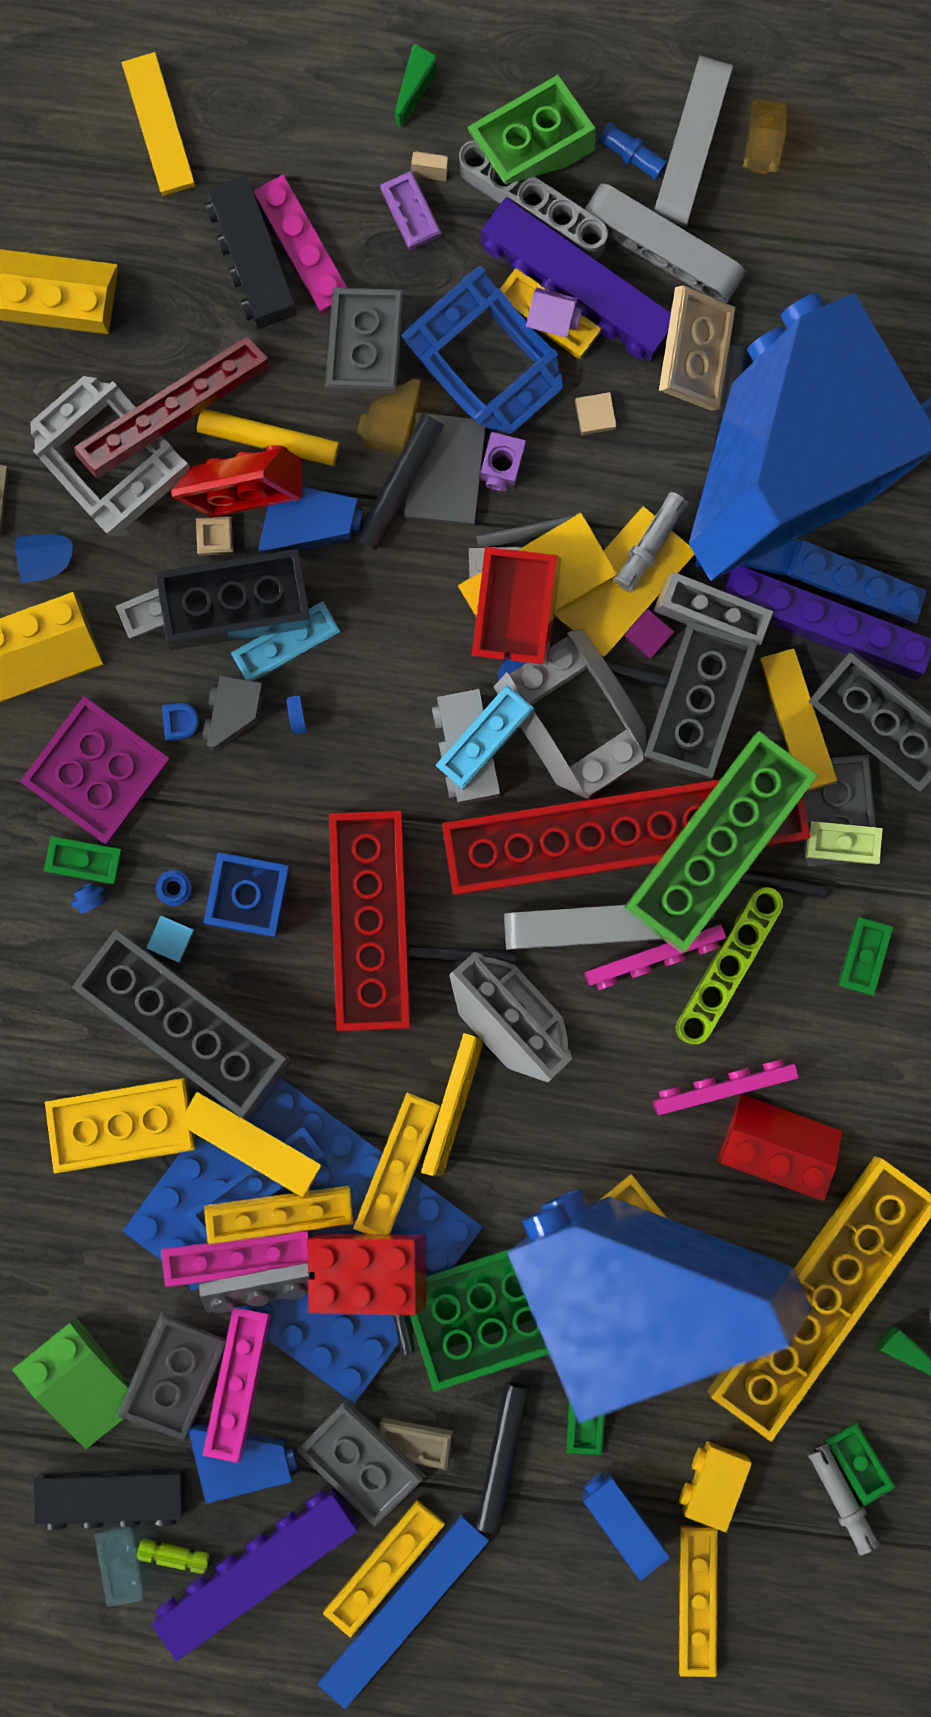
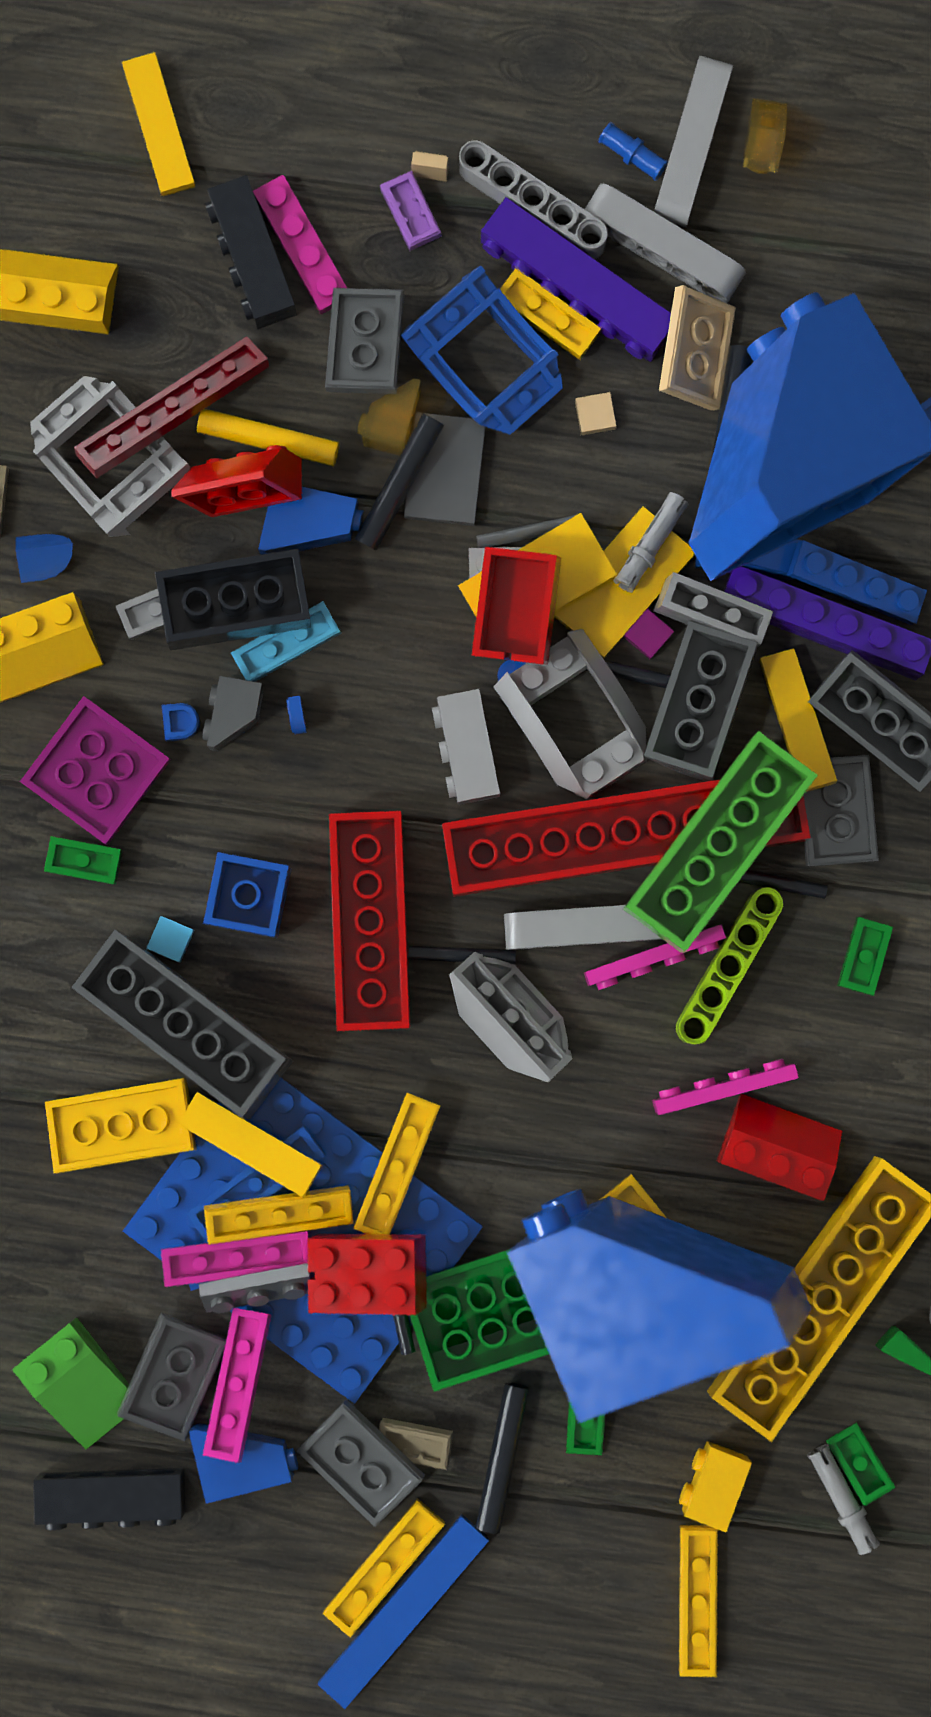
(88, 897): blue plate -> none
(119, 1565): clear light blue plate -> none
(163, 883): blue plate -> none
(173, 1556): lime axle -> none
(214, 536): tan tile -> none
(255, 1573): dark purple brick -> none
(418, 76): green slope -> none
(452, 1105): yellow tile -> none
(485, 737): medium azure tile -> none
(507, 447): medium lavender brick -> none
(535, 133): bright green slope -> none
(553, 312): medium lavender brick -> none
(625, 1525): blue slope -> none
(844, 843): yellowish green plate -> none

